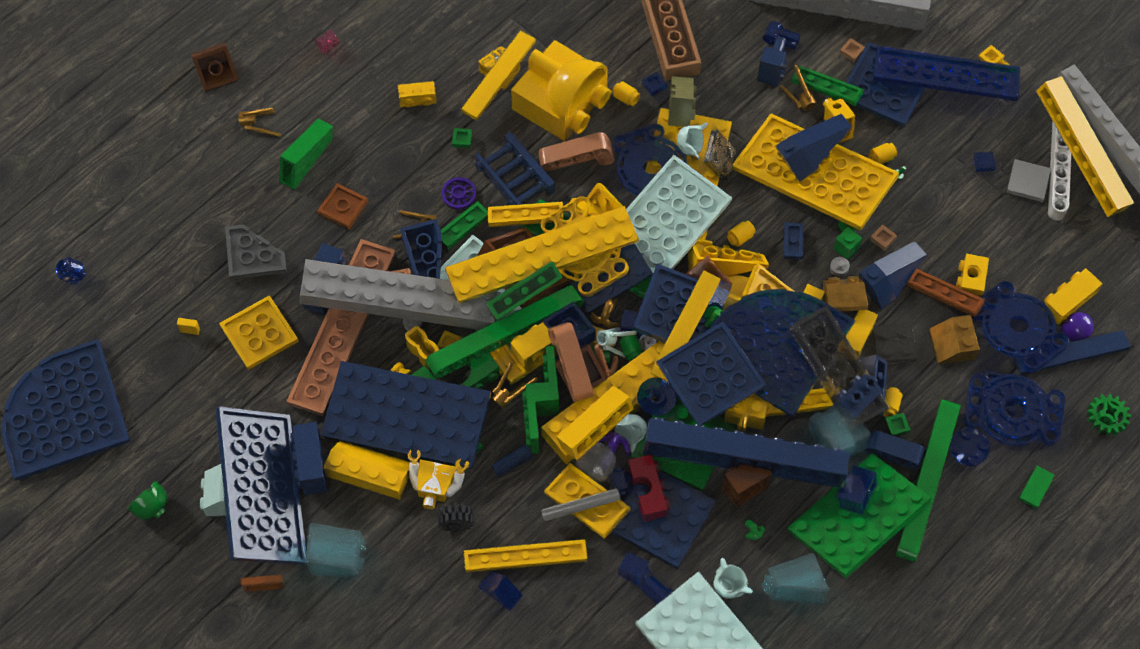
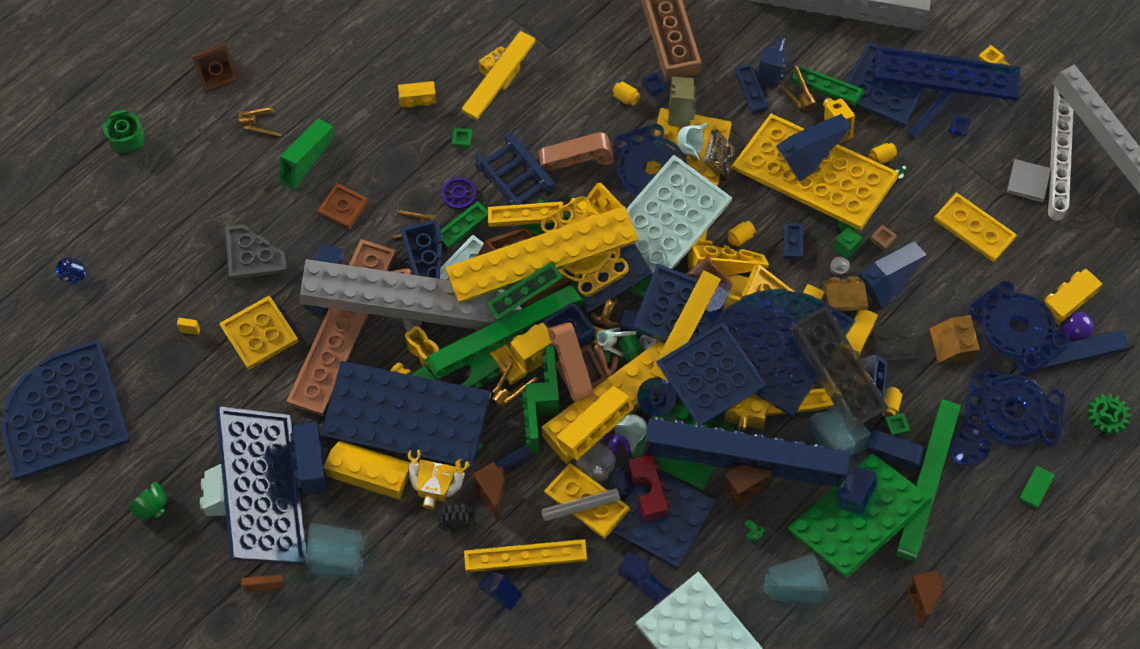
(123, 132): none -> green brick
(327, 41): clear pink wheel -> none
(447, 339): yellow tile -> none
(490, 486): none -> reddish brown slope
(560, 90): yellow piece -> none
(711, 315): green plate -> none
(730, 581): light aqua hair -> none
(751, 88): none -> dark blue tile
(776, 30): clear blue piece -> none
(852, 50): medium nougat plate -> none
(858, 397): dark blue brick -> none
(924, 593): none -> reddish brown slope
(929, 114): none -> dark blue axle
(945, 292): dark orange tile -> none
(959, 125): none -> clear blue plate
(974, 266): yellow brick -> none
(975, 227): none -> yellow tile
(984, 161): clear blue tile -> none
(1084, 146): yellow brick -> none

